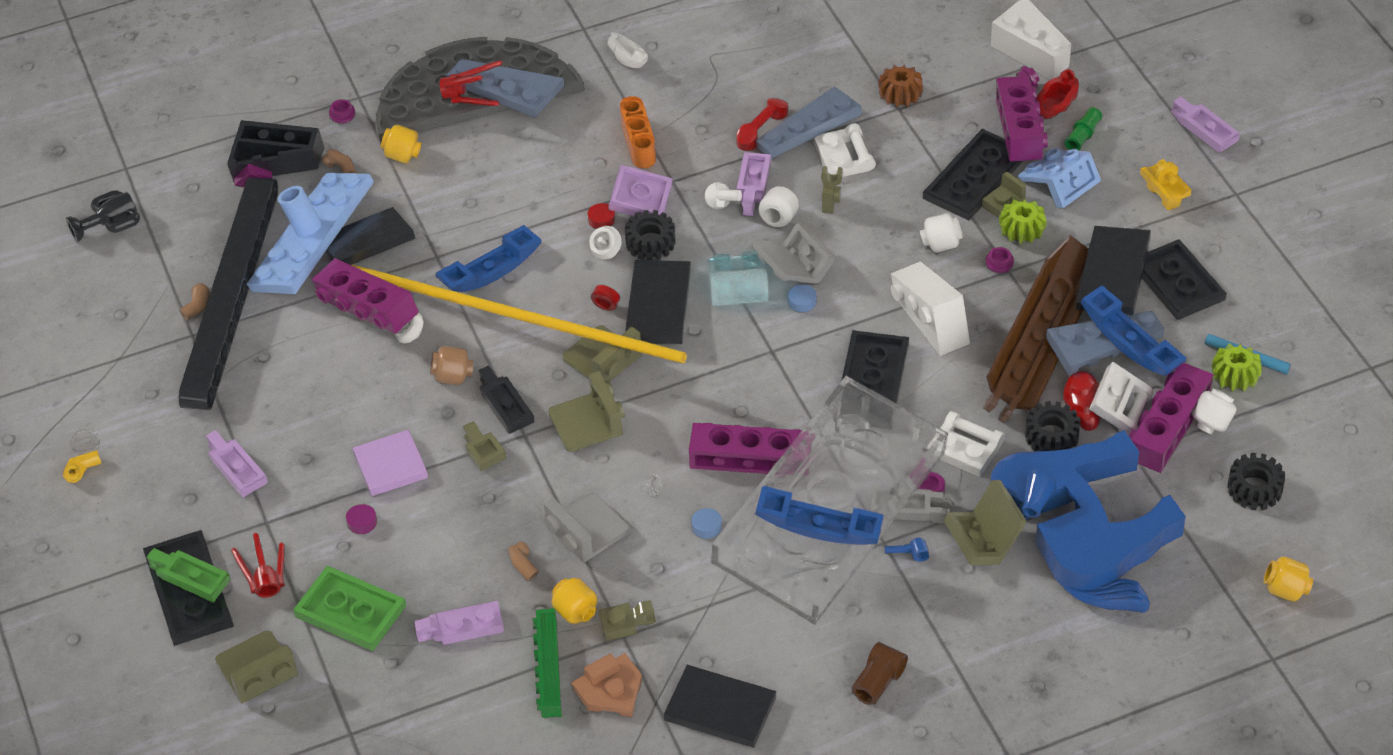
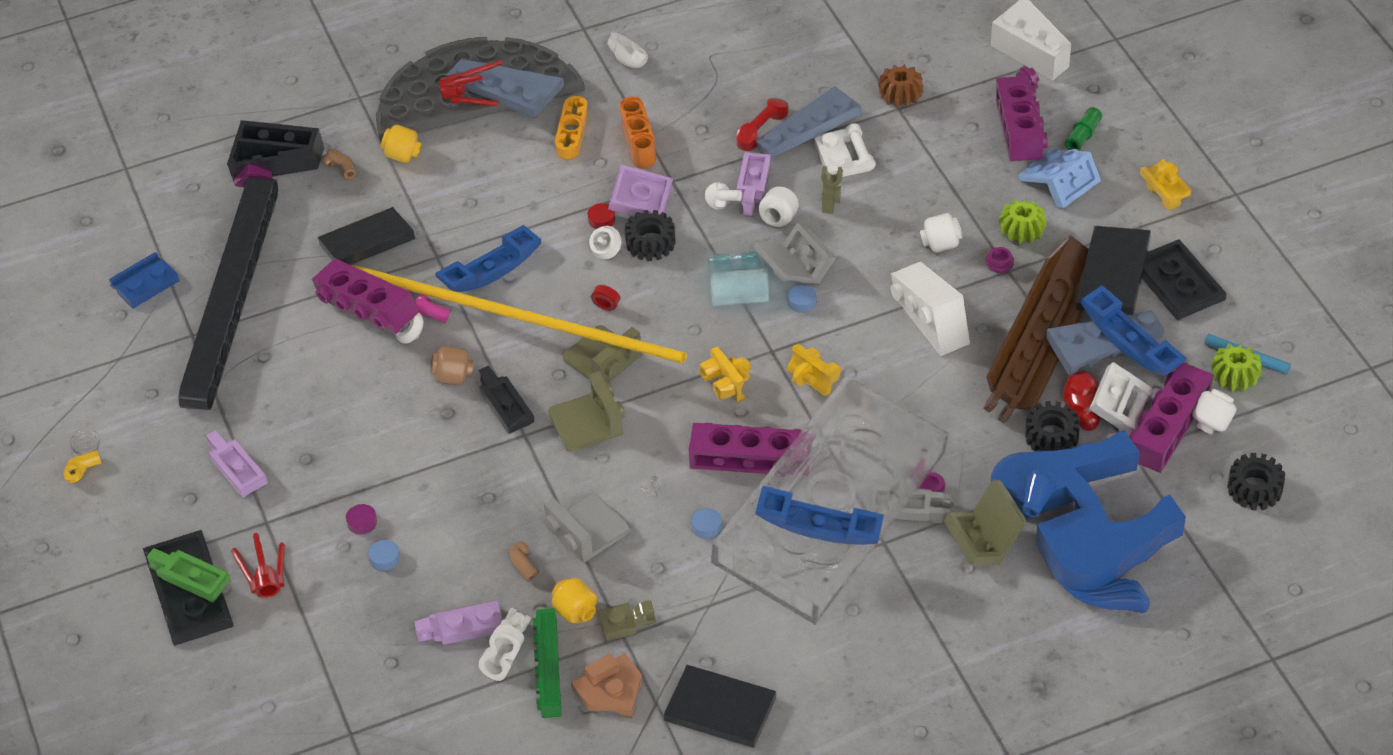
(112, 209): black piece -> none
(144, 280): none -> blue plate
(200, 296): medium nougat arm -> none
(256, 665): olive bracket -> none
(311, 230): light blue plate -> none
(341, 111): magenta plate -> none
(349, 608): bright green plate -> none
(384, 555): none -> medium blue tile
(390, 462): lavender tile -> none
(432, 310): none -> dark pink arm
(481, 448): olive plate -> none
(504, 645): none -> white piece
(568, 118): none -> light orange beam
(659, 300): black tile -> none
(730, 371): none -> yellow hips
(811, 369): none -> yellow hips
(877, 362): black tile -> none
(881, 668): reddish brown piece -> none
(917, 547): blue hand -> none
(966, 452): white plate -> none
(971, 175): black tile -> none
(1010, 189): olive bracket -> none
(1058, 94): red arm -> none
(1205, 124): lavender hinge -> none
(1288, 578): yellow head -> none

